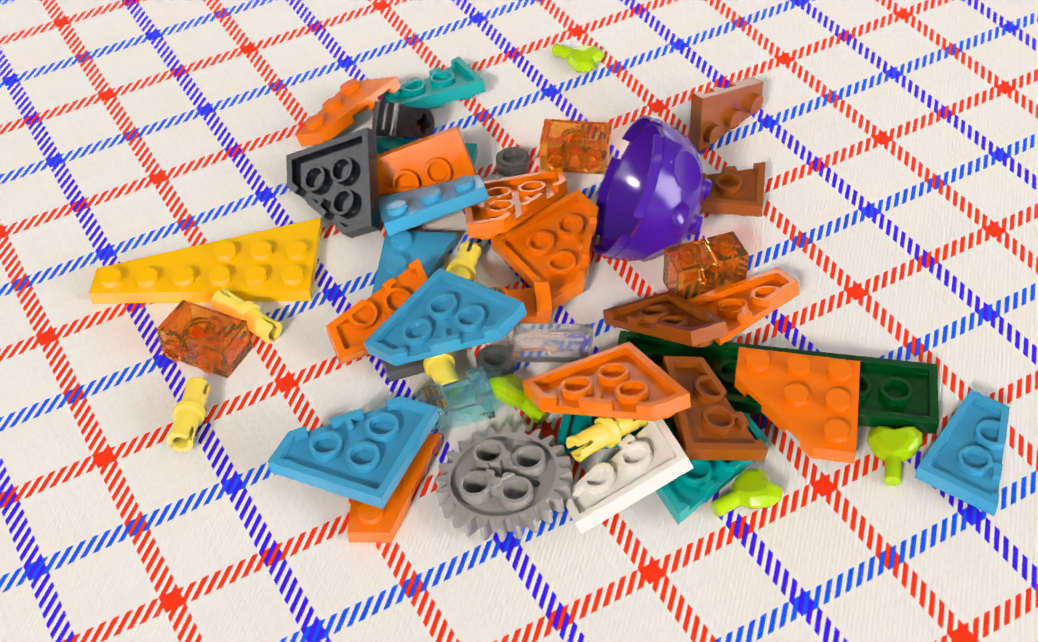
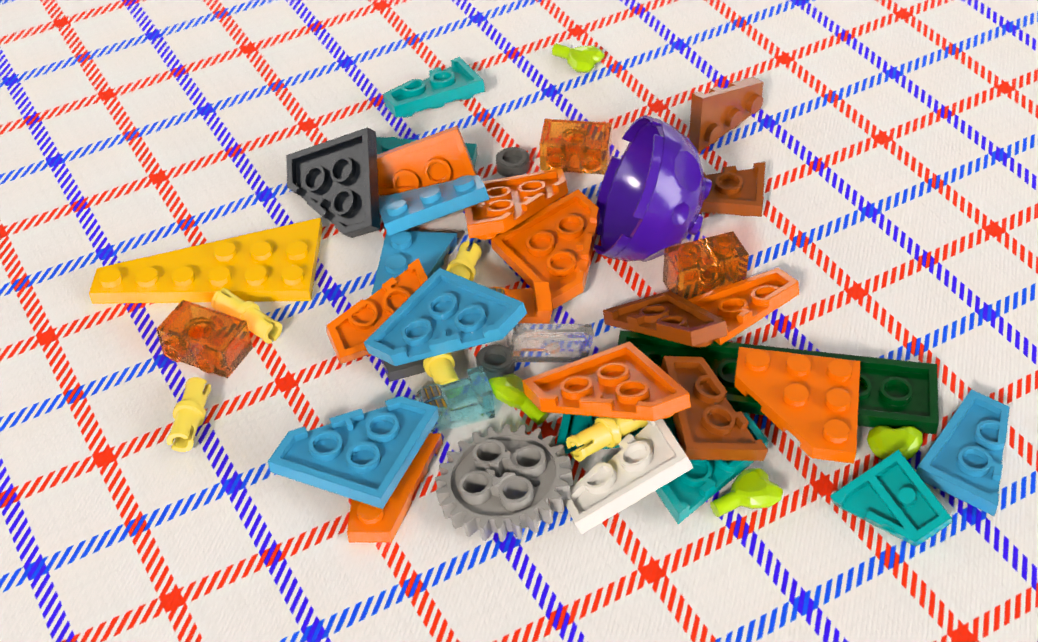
(339, 110): orange wing -> none
(401, 121): black piece -> none
(894, 501): none -> teal wing

